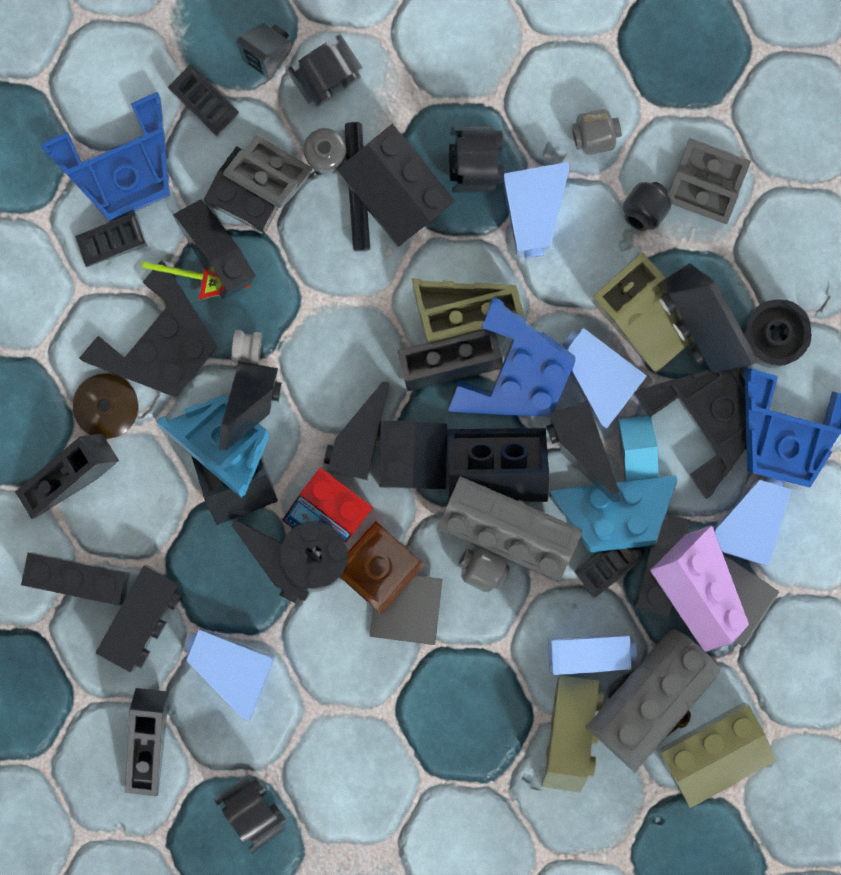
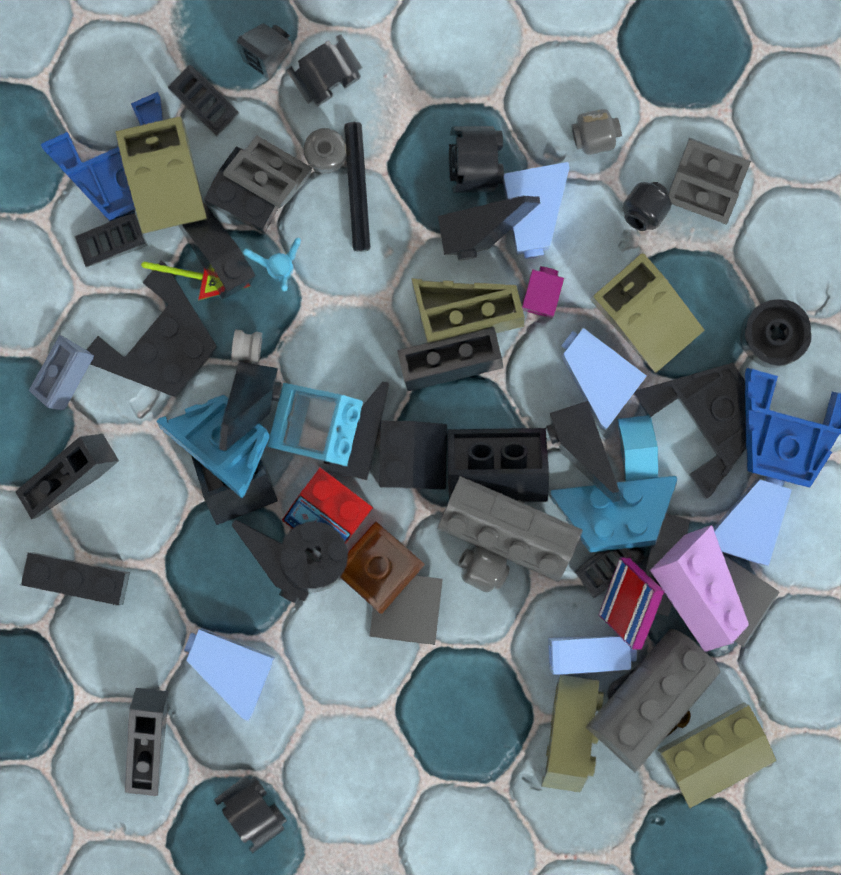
(61, 373): none -> sand blue slope
(122, 409): dark brown dish -> none
(140, 619): black brick -> none
(161, 174): none -> olive slope
(278, 265): none -> medium azure plant
(315, 424): none -> window
(395, 185): black slope -> none
(482, 226): none -> black slope
(529, 376): blue wing -> none
(543, 292): none -> magenta brick
(631, 603): none -> tile
(705, 320): black slope -> none

